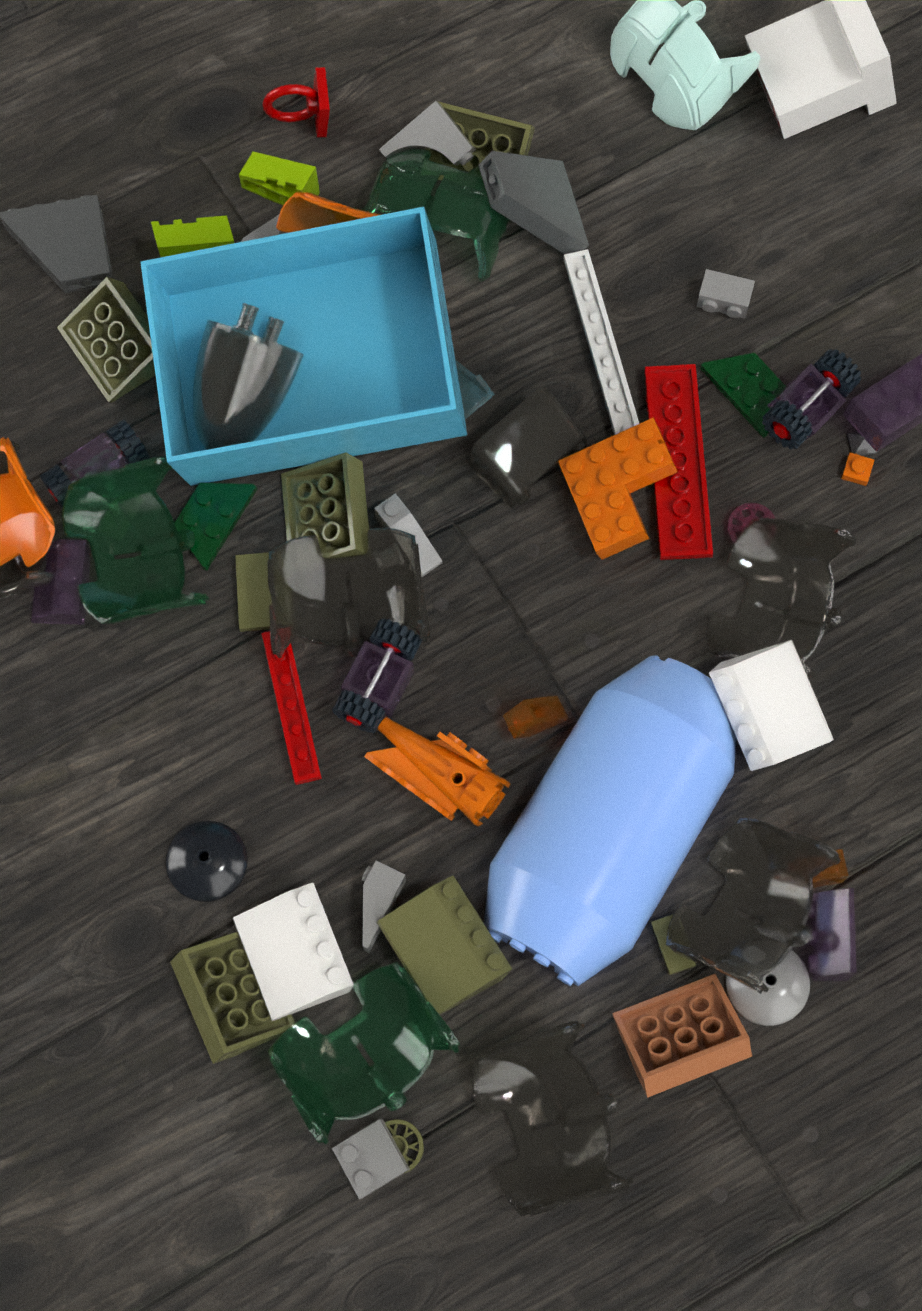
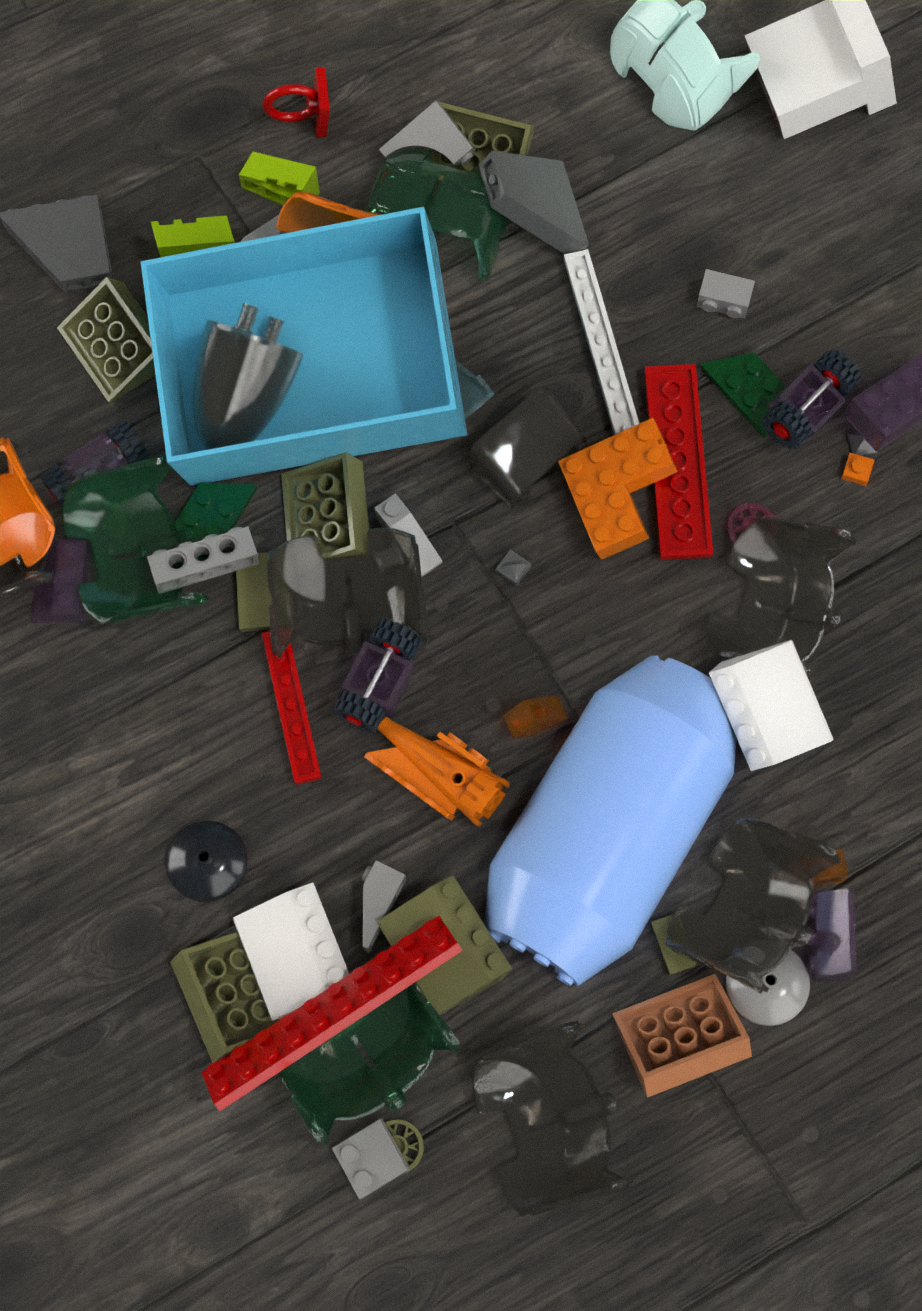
(195, 571): none -> light grey brick
(329, 1012): none -> red plate
(513, 568): none -> dark grey tile

